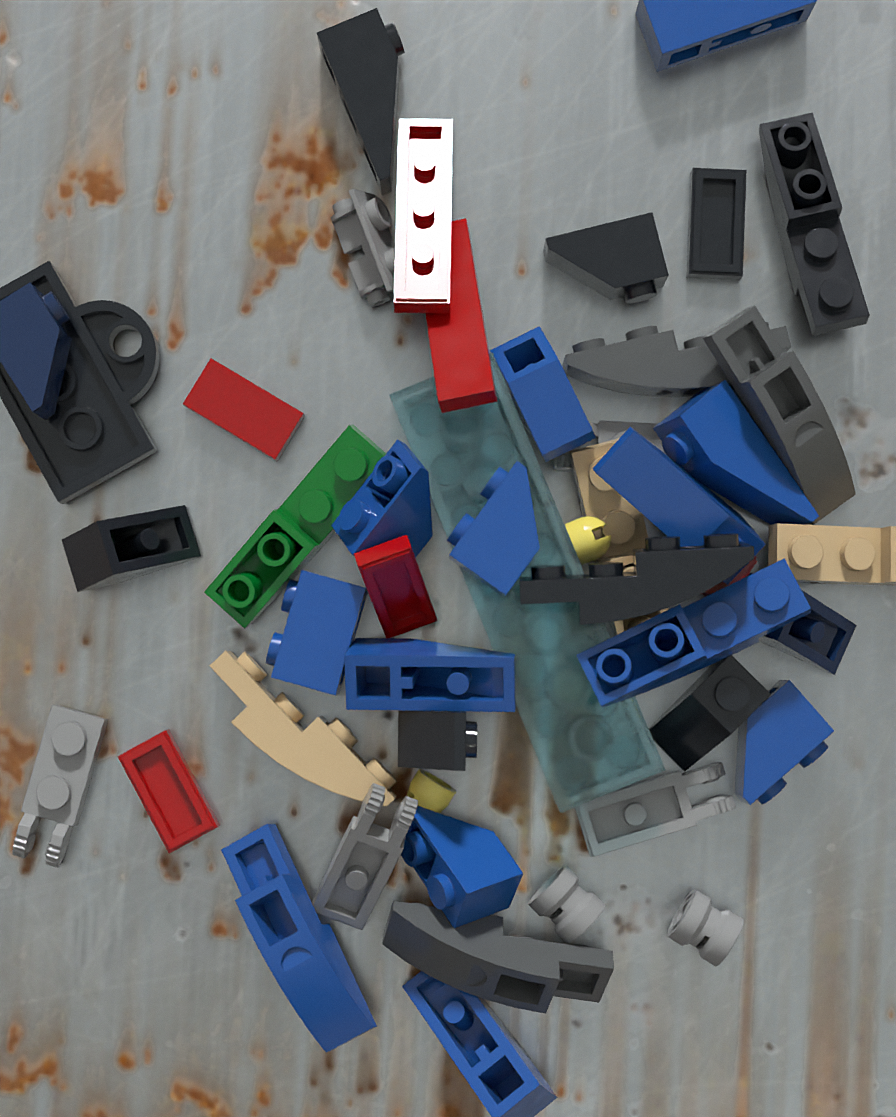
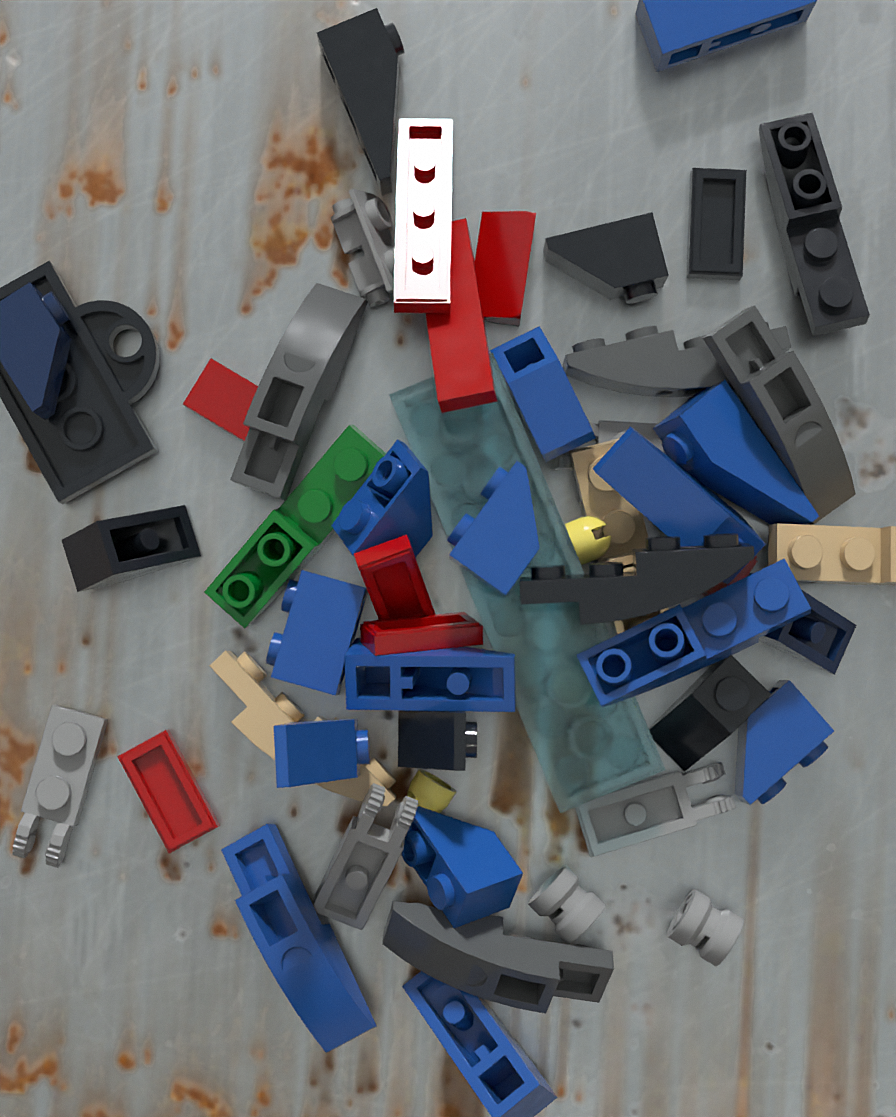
(294, 388): none -> dark grey slope
(319, 751): none -> blue slope
(421, 633): none -> red tile
(503, 263): none -> red slope

